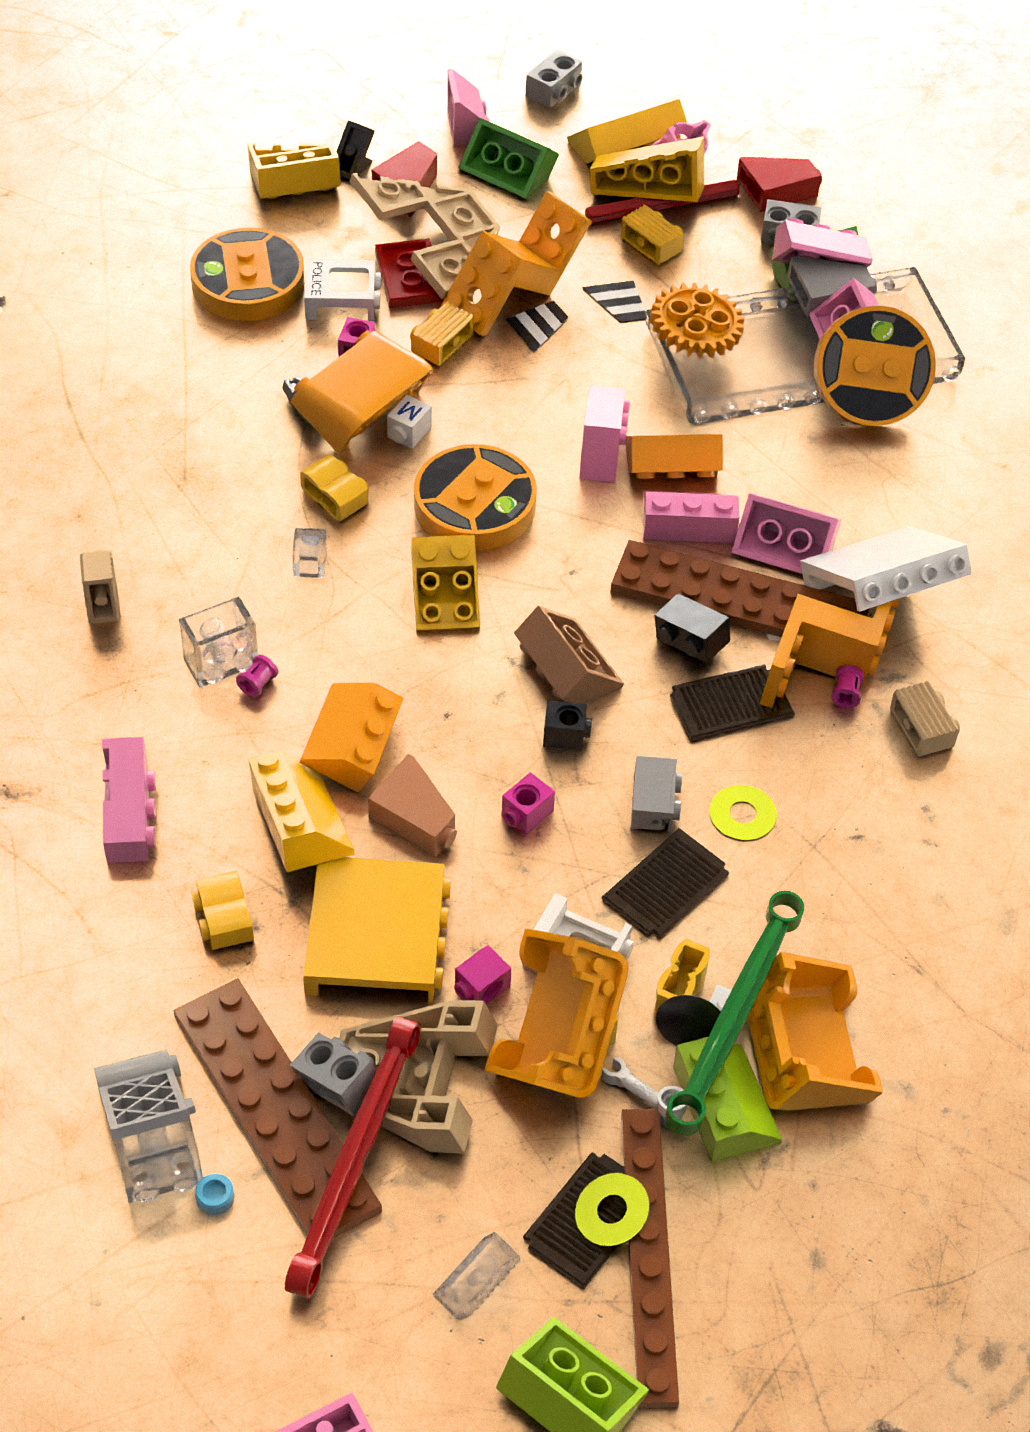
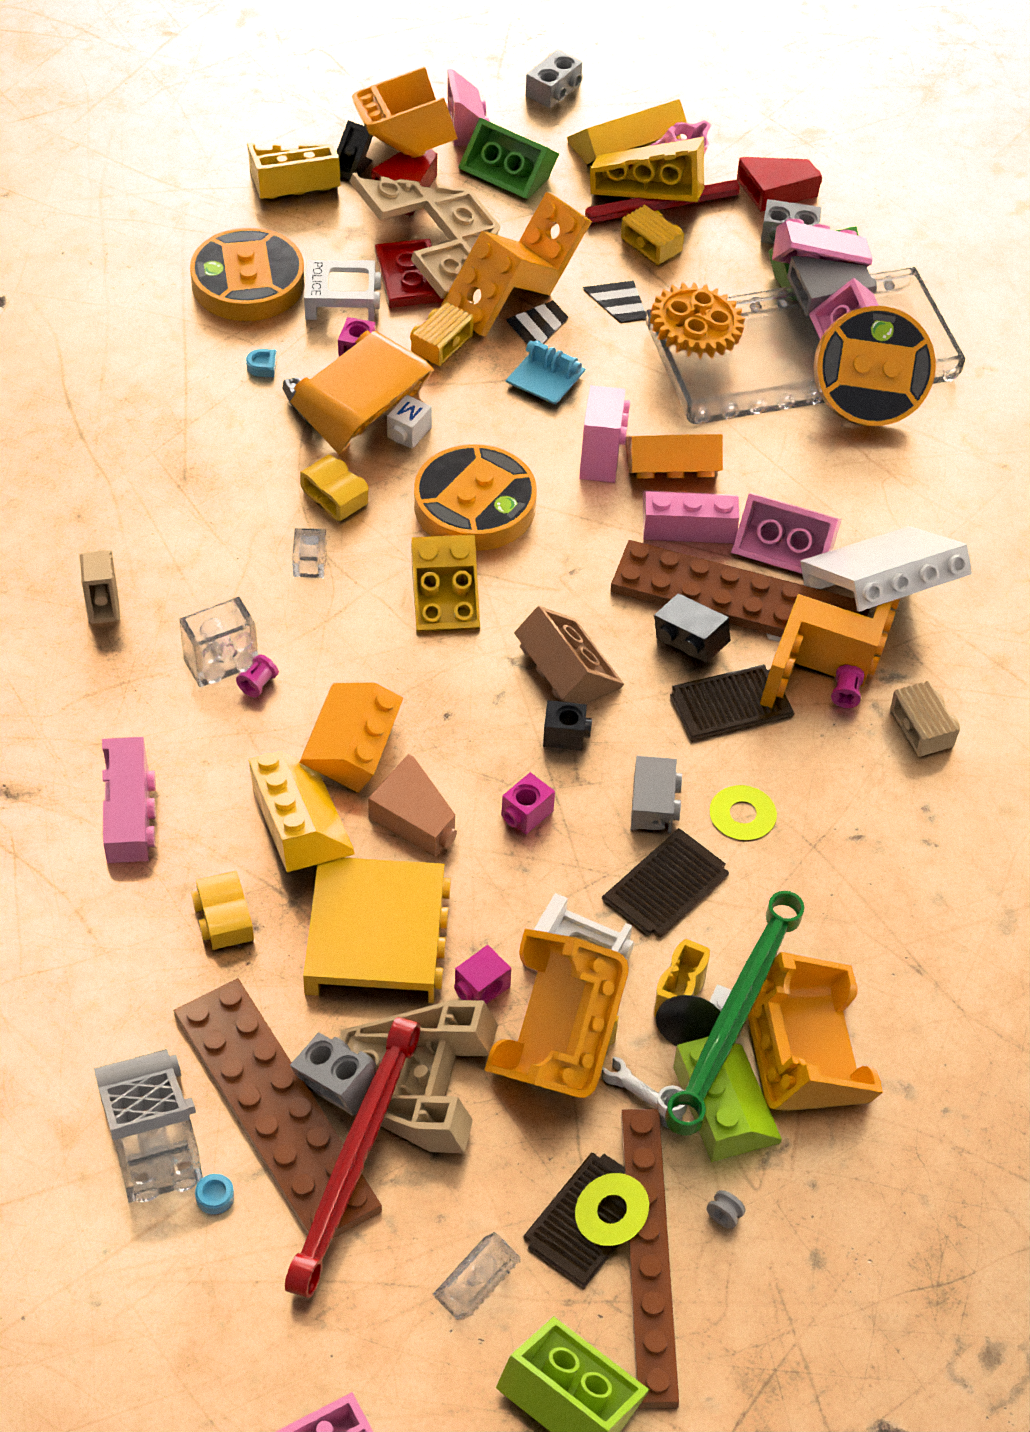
(262, 362): none -> medium azure tile
(405, 113): none -> light orange windscreen
(546, 372): none -> medium azure hinge
(726, 1209): none -> light grey bush

